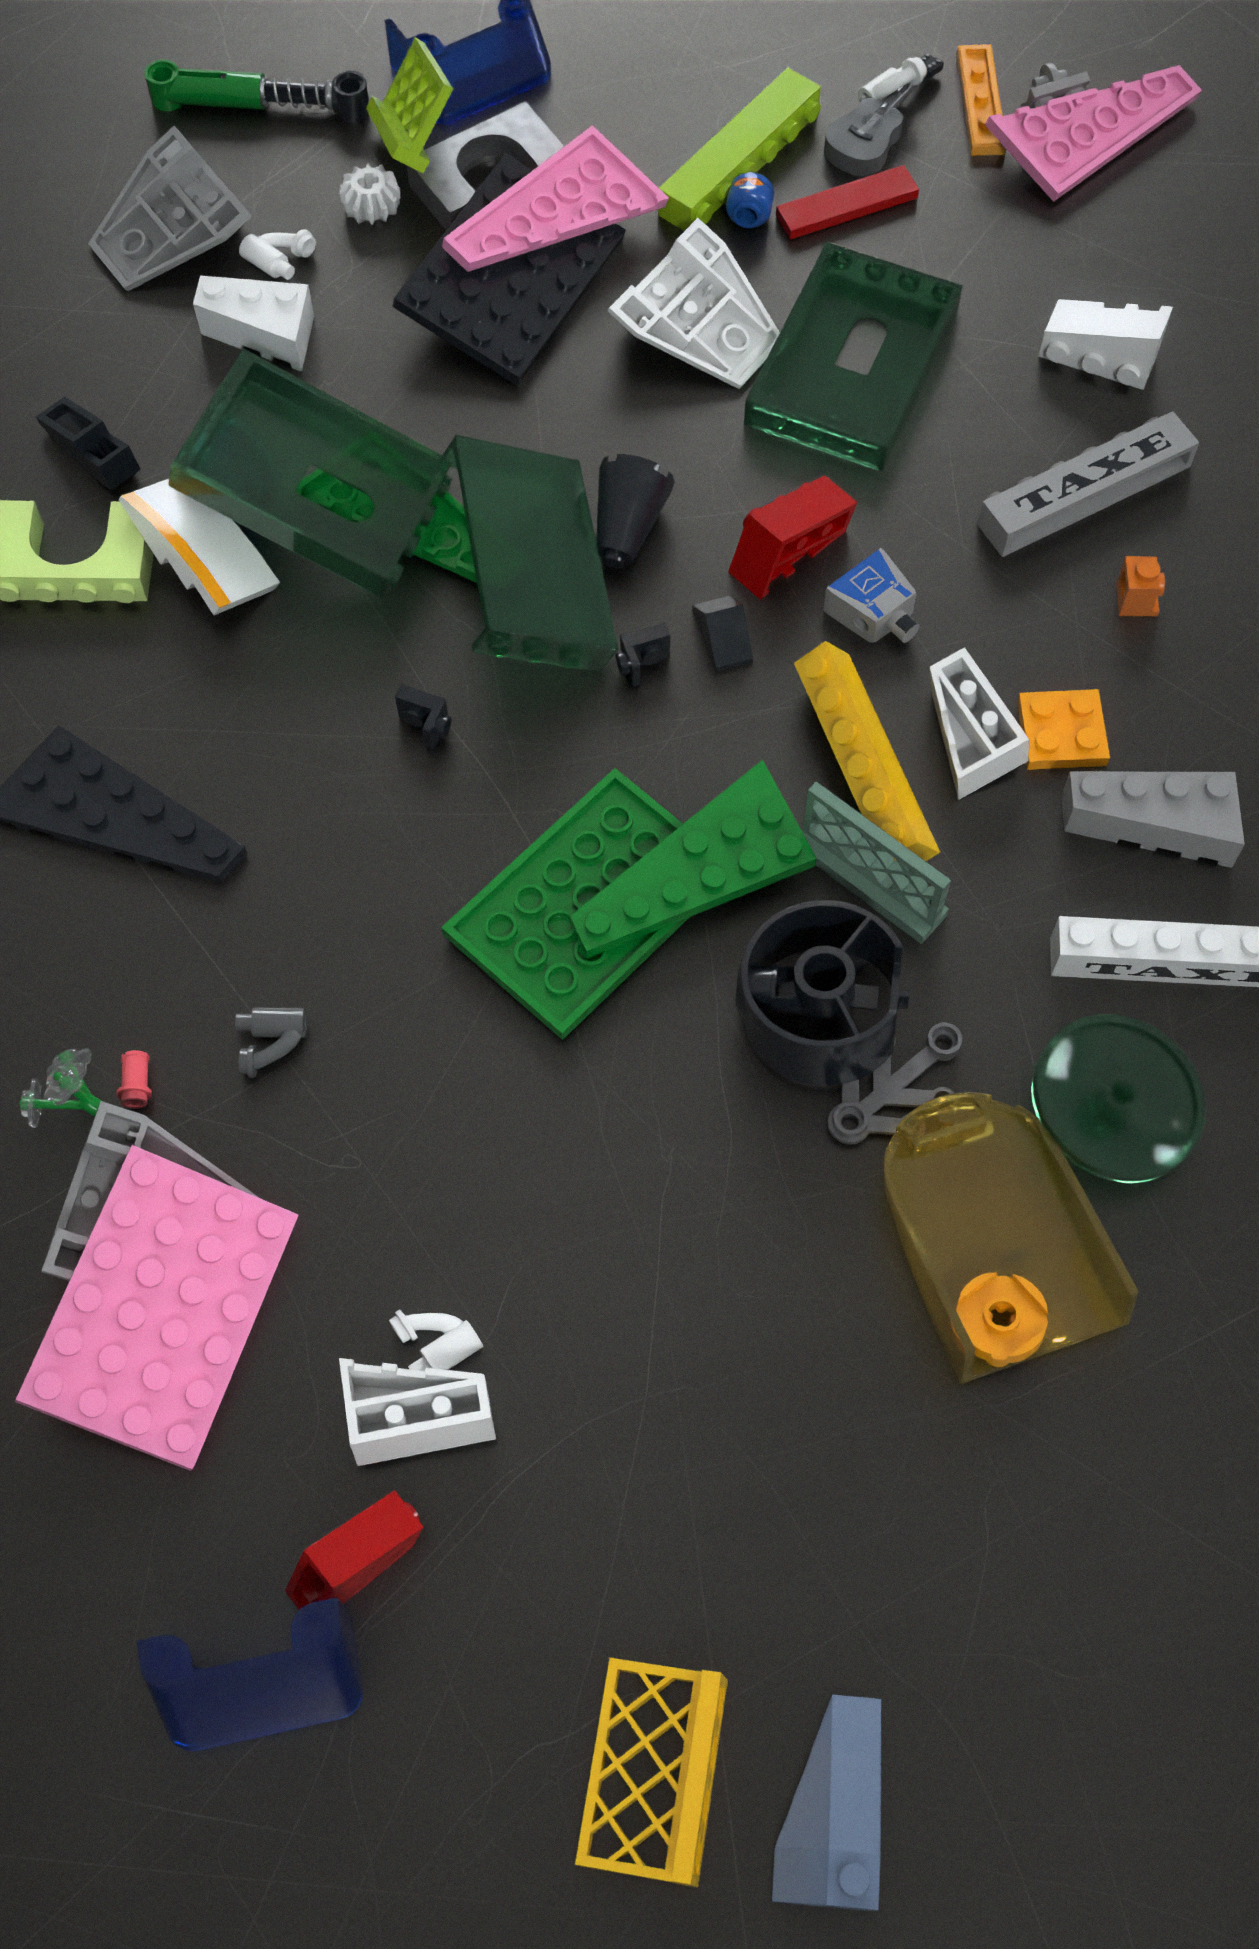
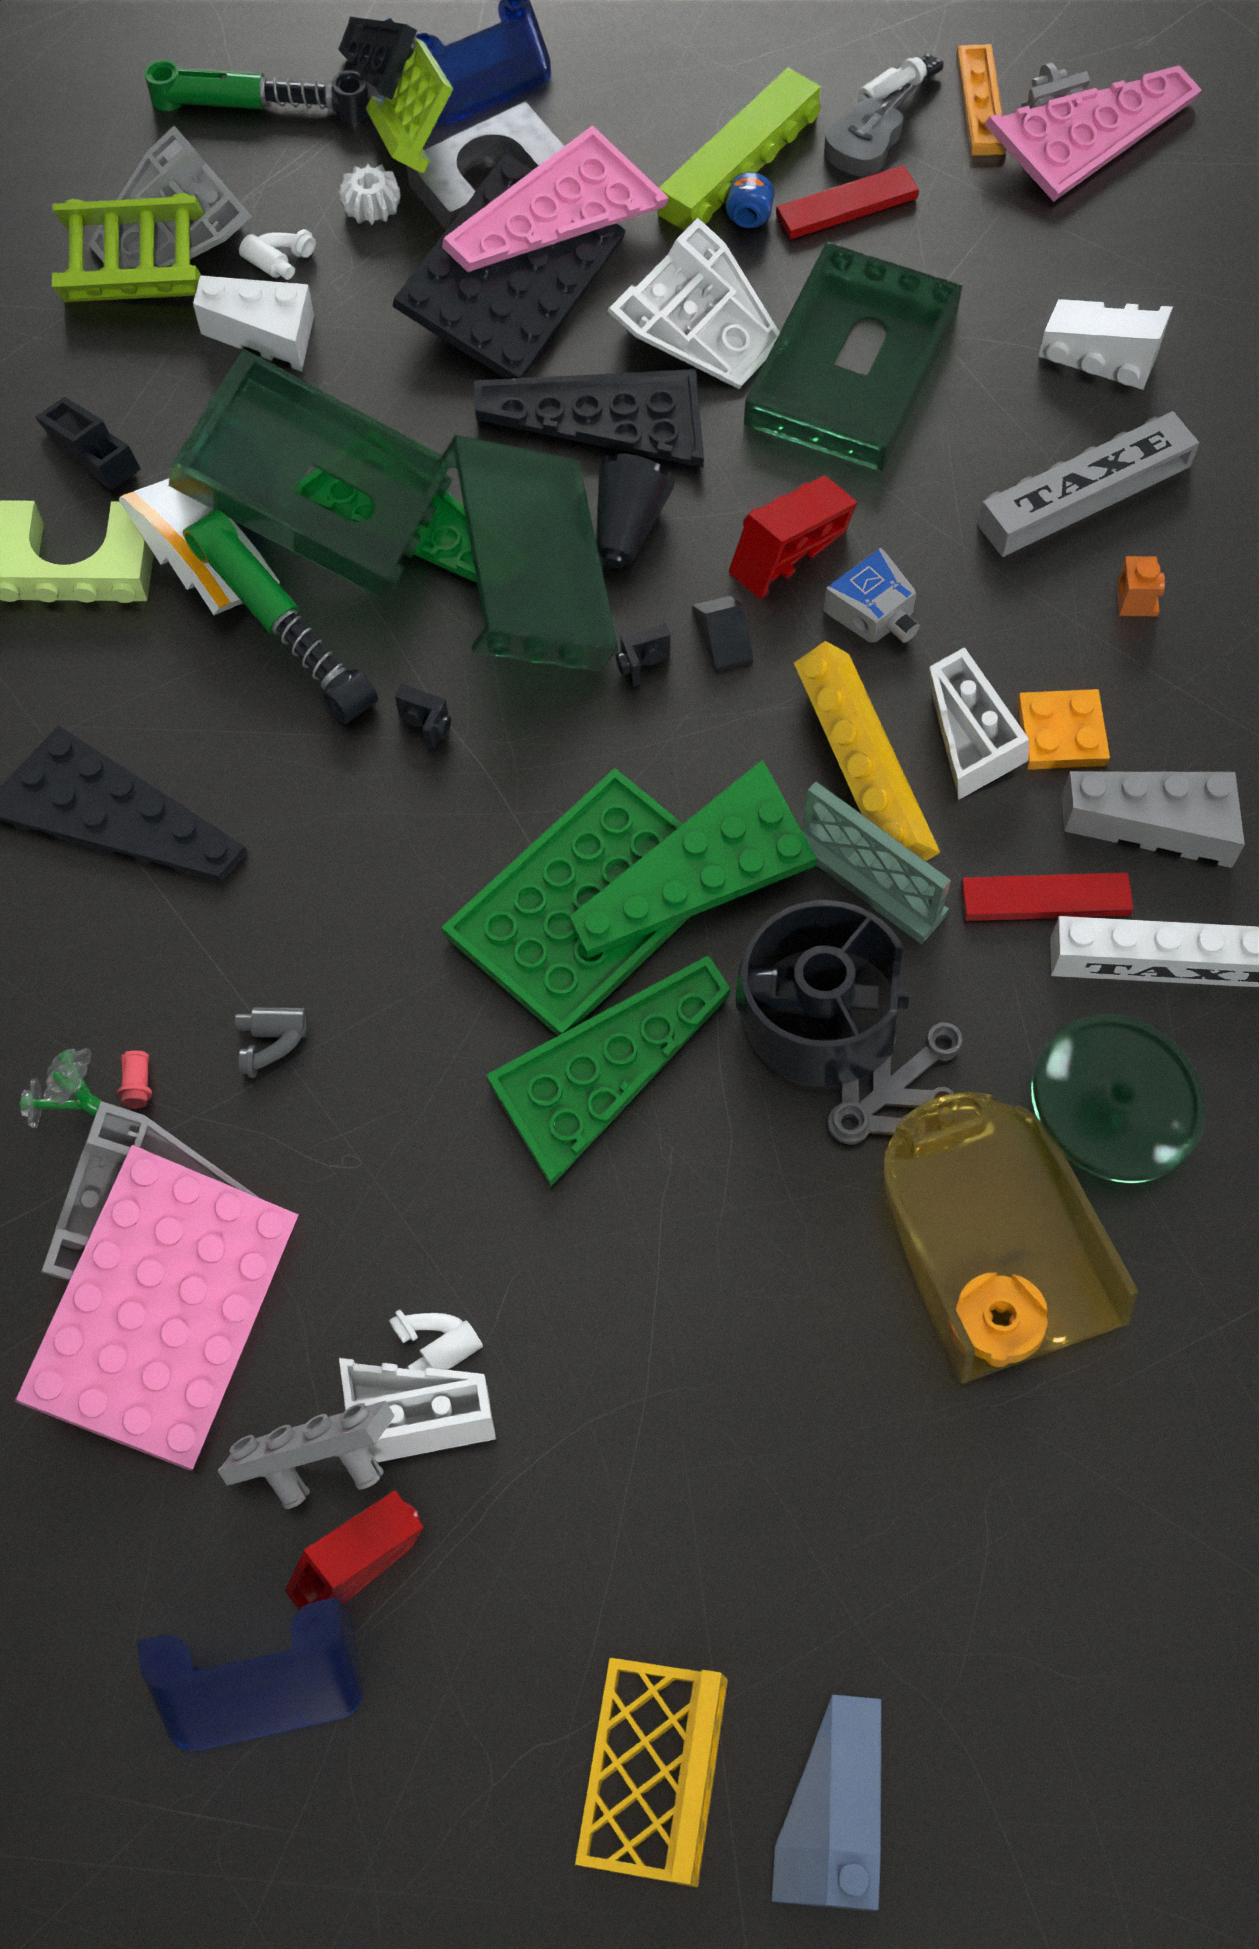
(146, 279): none -> lime fence
(217, 543): none -> piece
(322, 1437): none -> light grey plate
(378, 51): none -> black wing
(586, 1076): none -> green wing
(626, 412): none -> black wing
(1046, 896): none -> red tile

